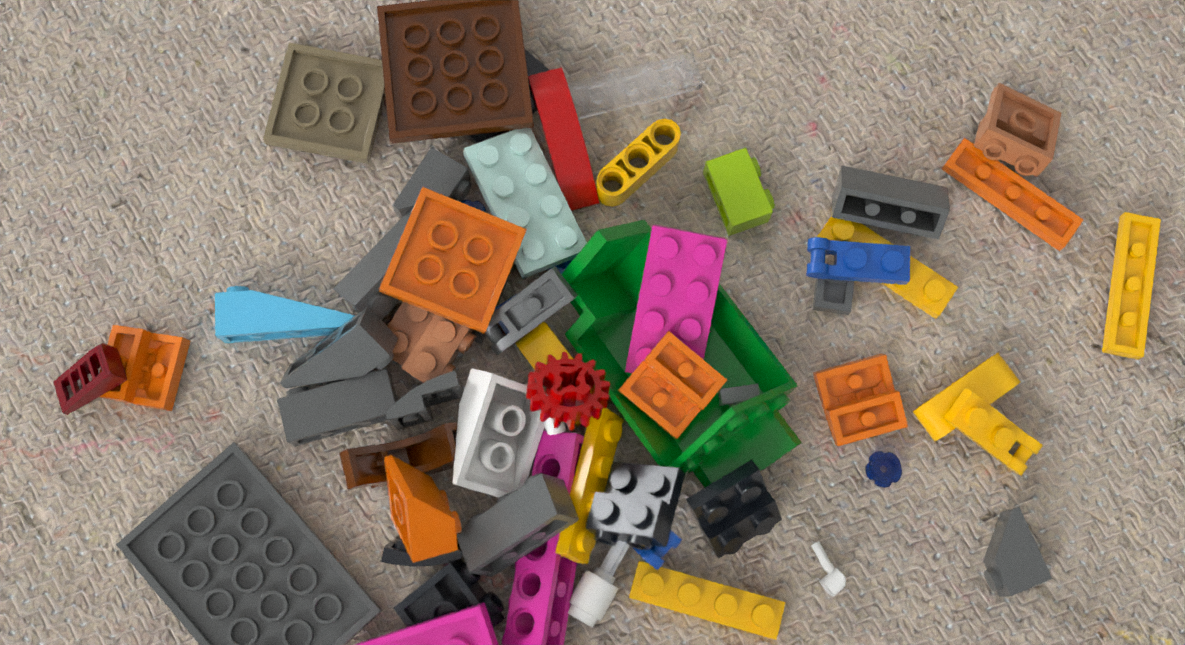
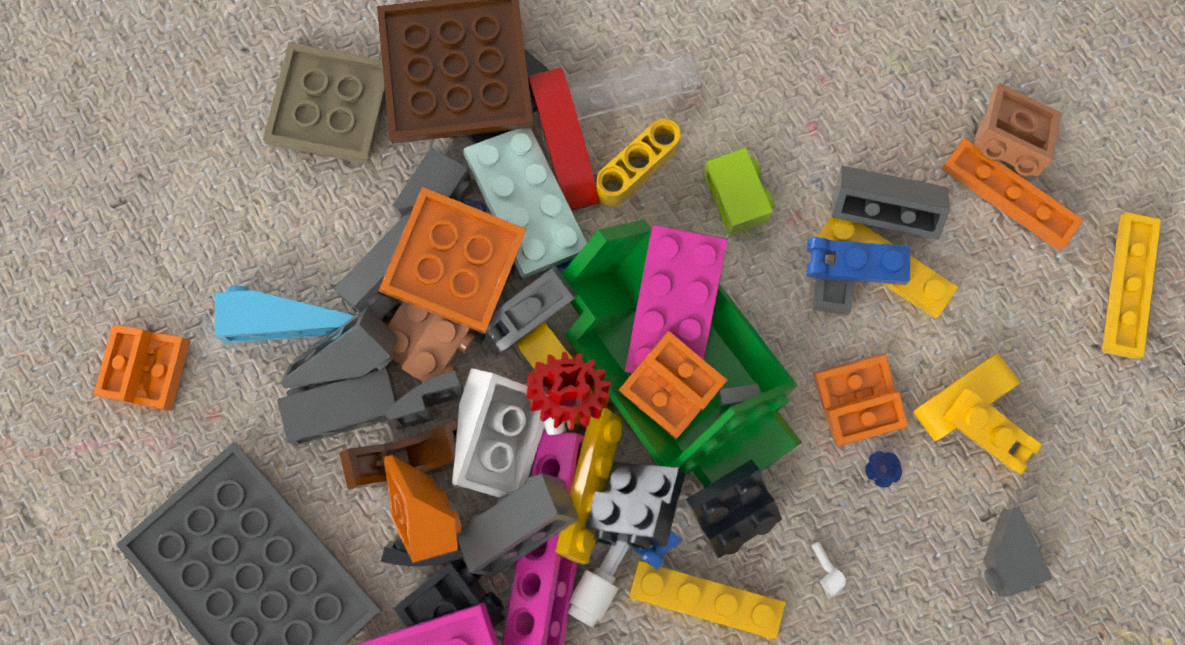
(111, 376): dark red slope -> none

